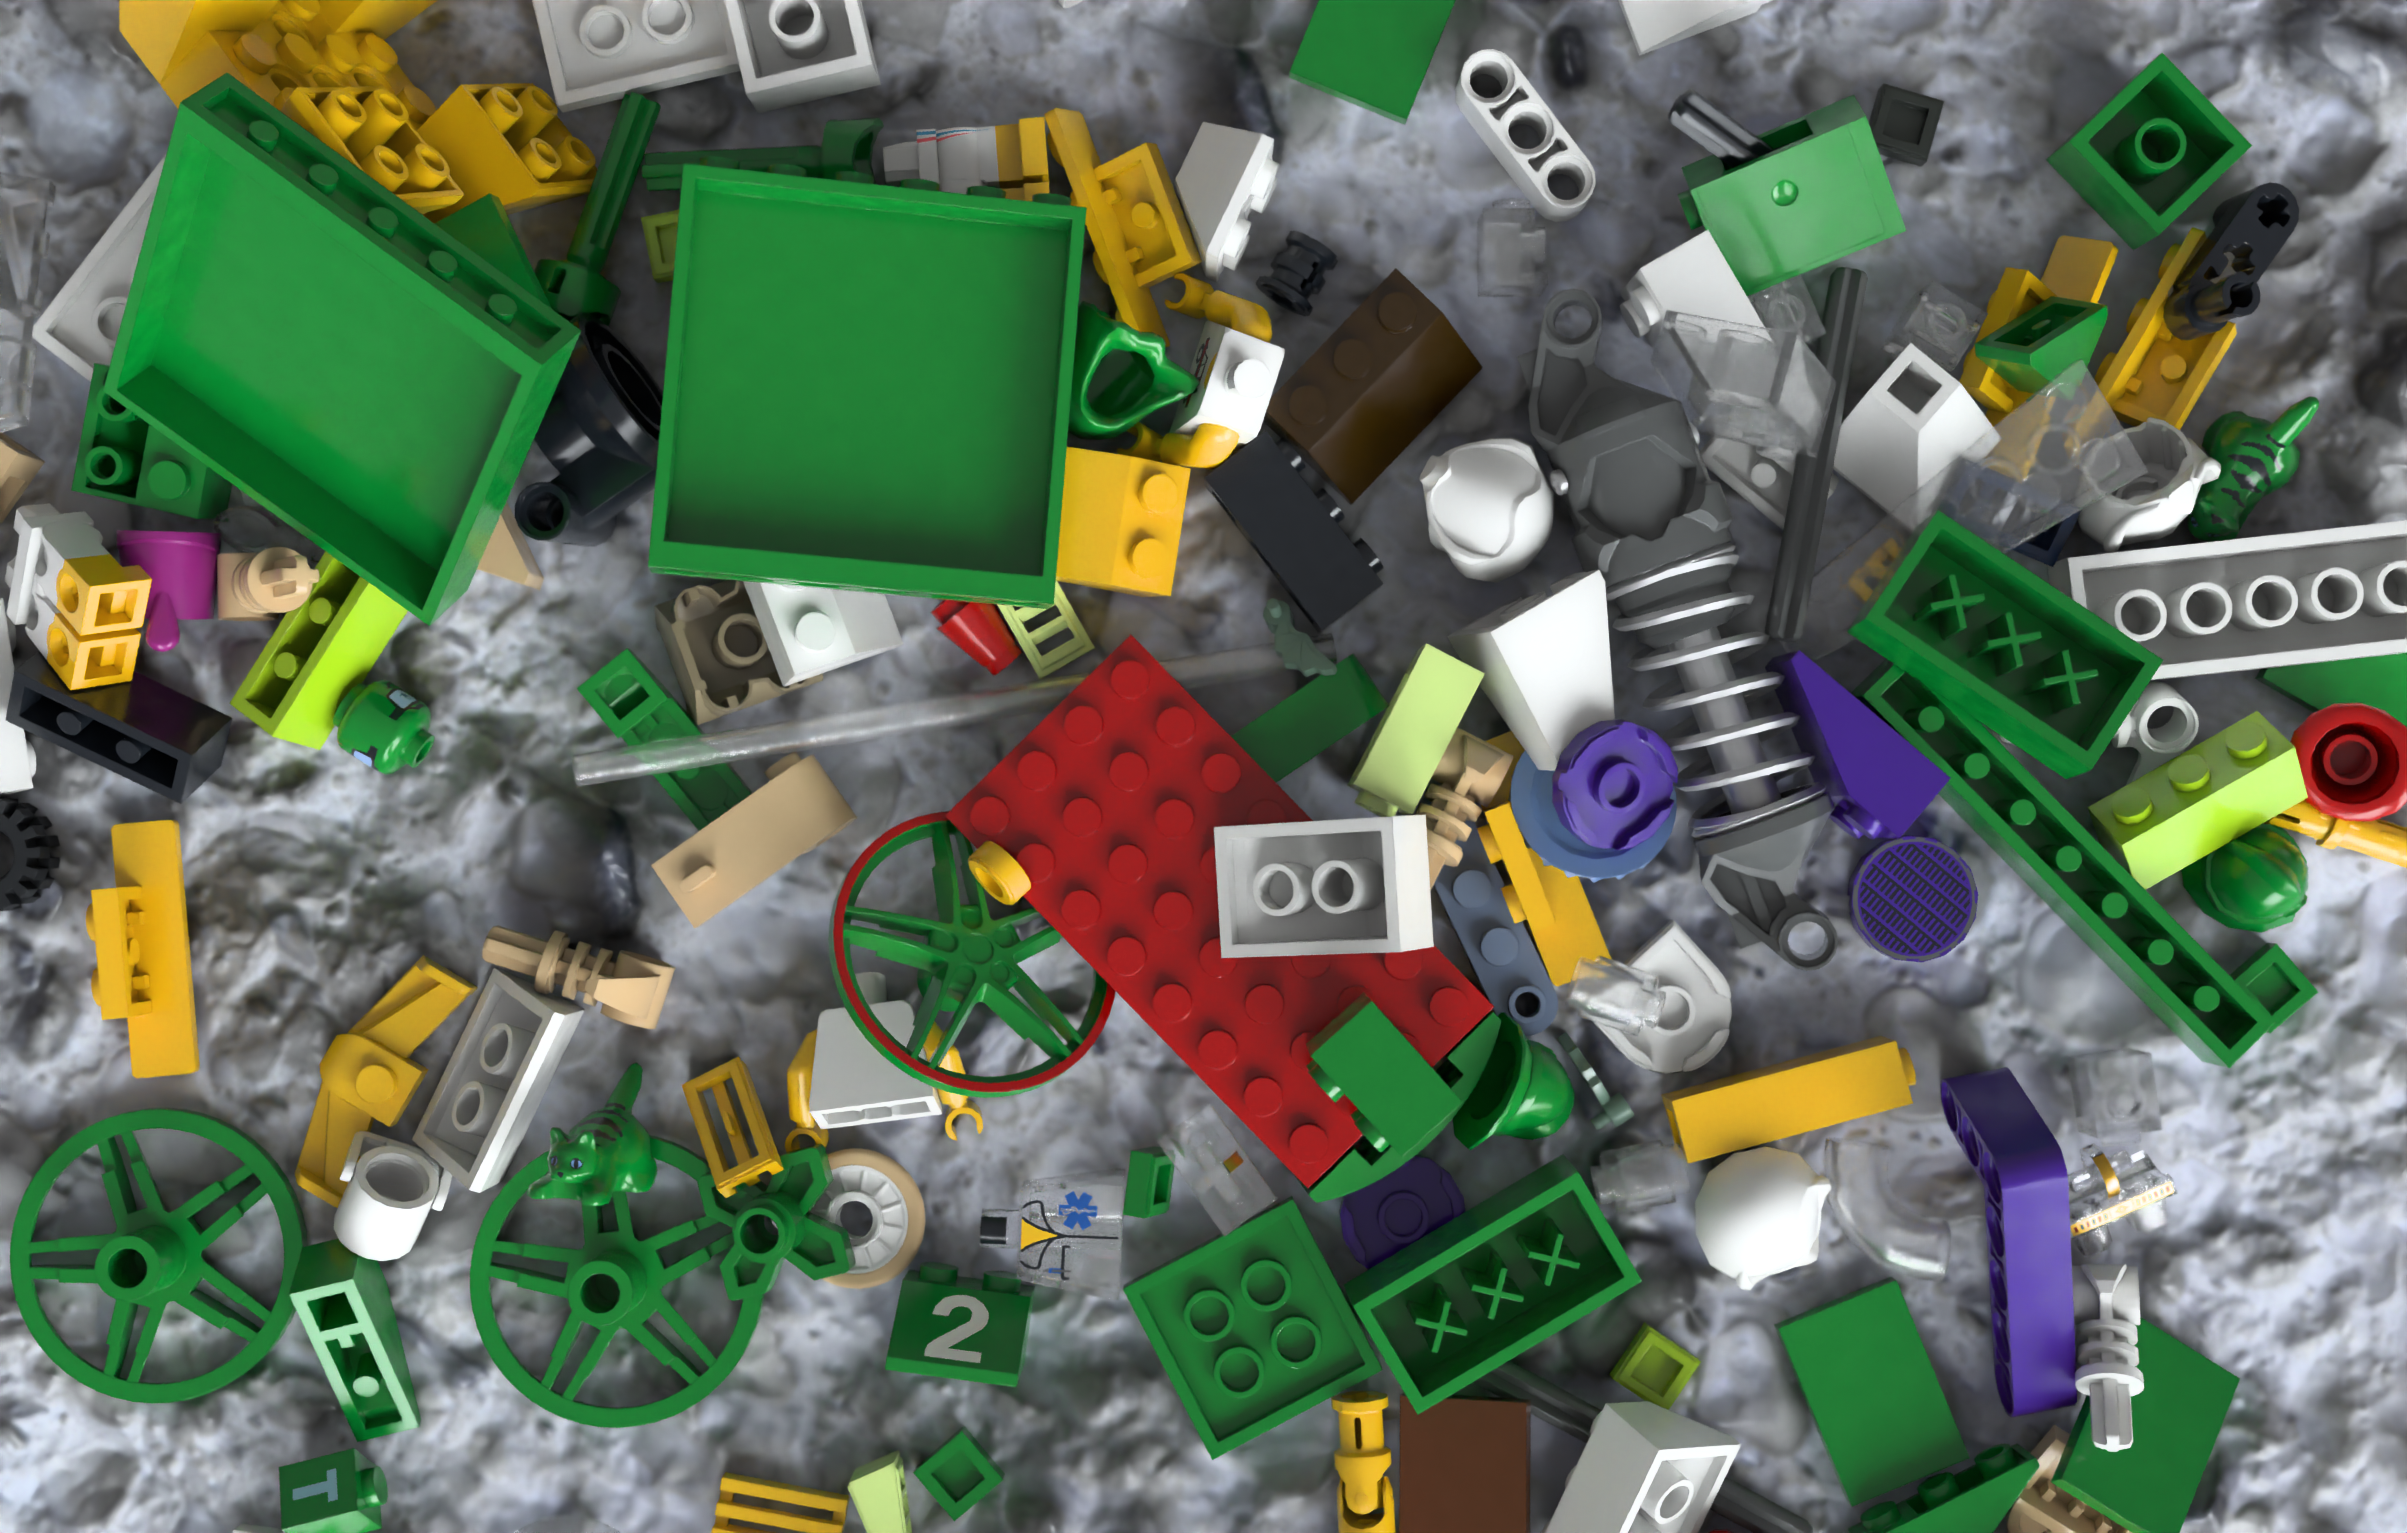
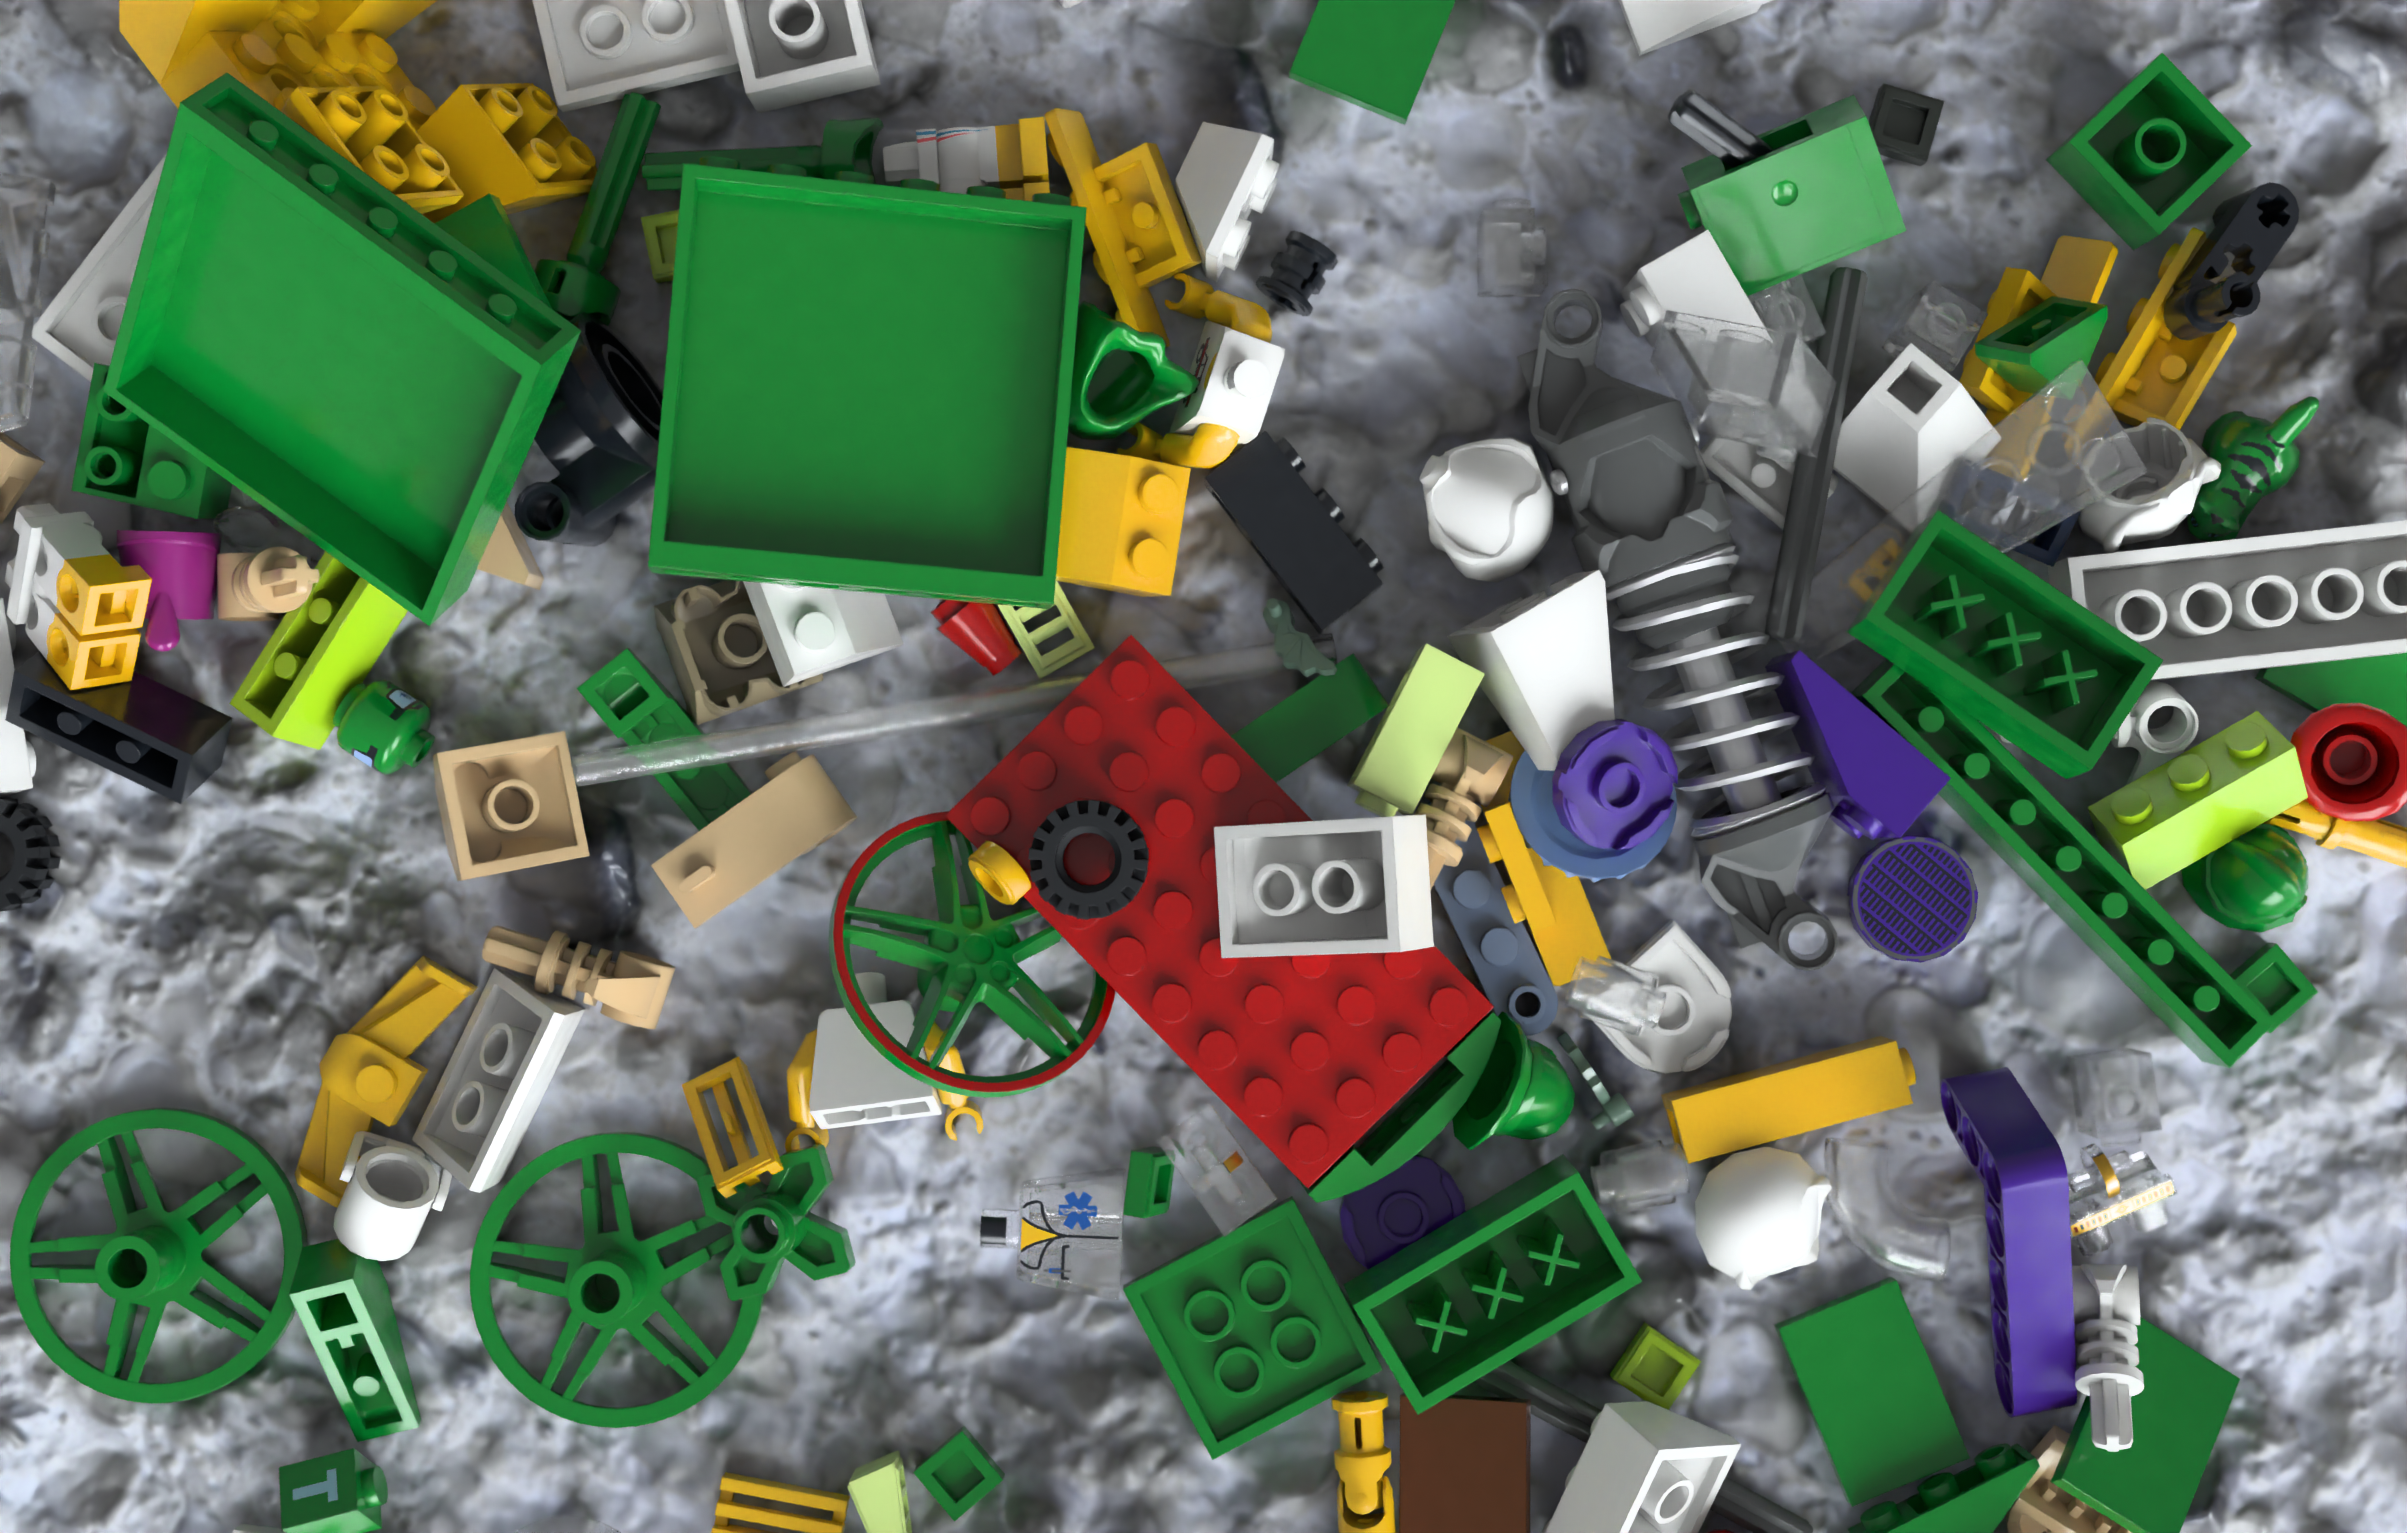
(146, 949): yellow bracket -> none
(509, 805): none -> tan slope
(601, 1152): green animal -> none
(895, 1209): wheel -> none
(961, 1325): green slope -> none
(1048, 853): none -> black tyre
(1372, 387): dark brown slope -> none
(1382, 1075): green brick -> none
(1523, 105): white beam -> none

